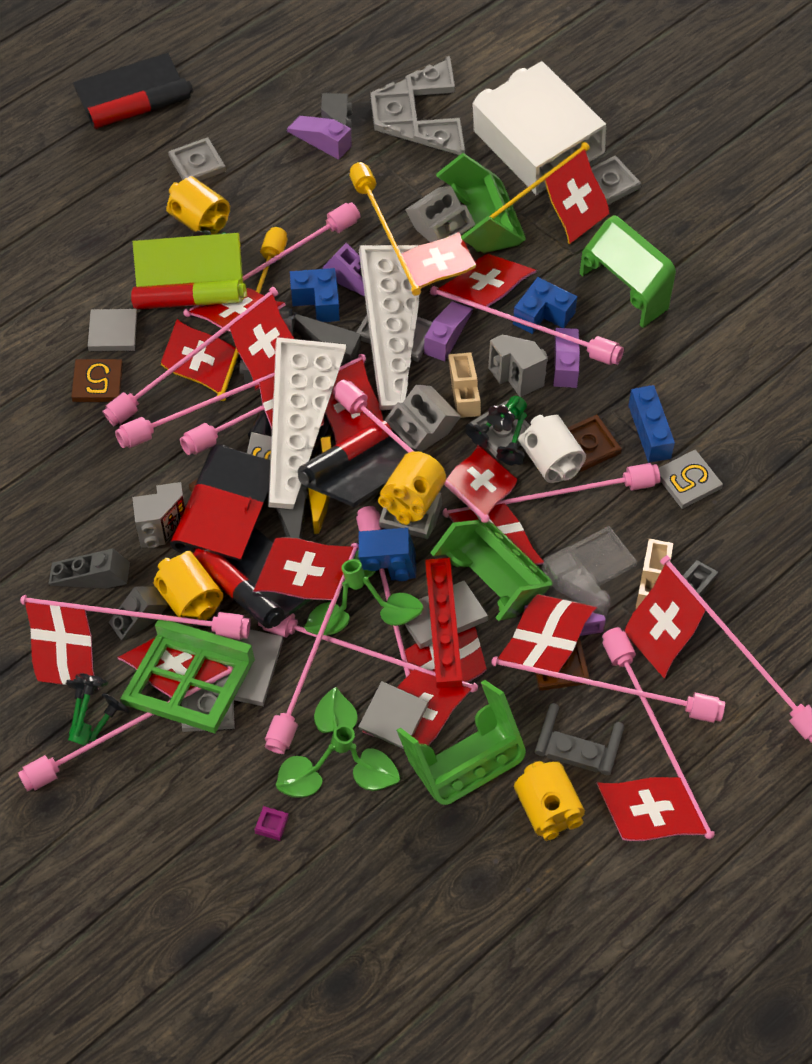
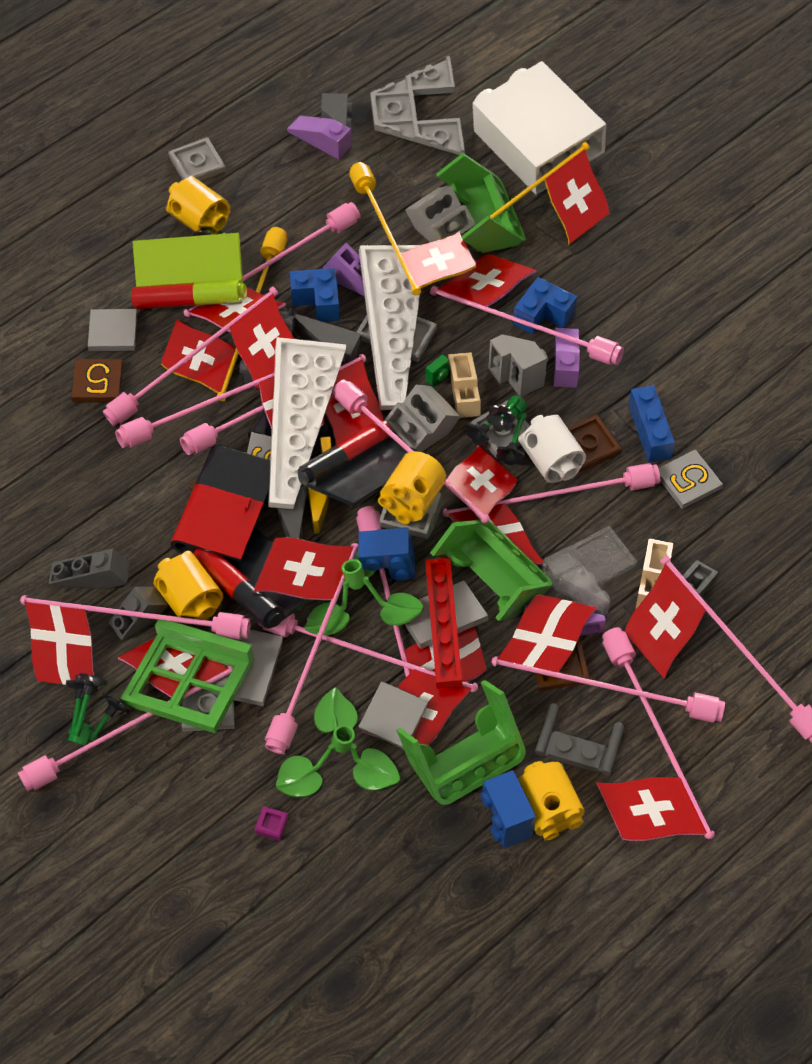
(132, 90): black door -> none
(158, 514): light grey piece -> none
(437, 370): none -> green plate
(446, 330): medium lavender slope -> none
(512, 814): none -> blue brick
(615, 179): light grey tile -> none
(634, 263): bright green windscreen -> none

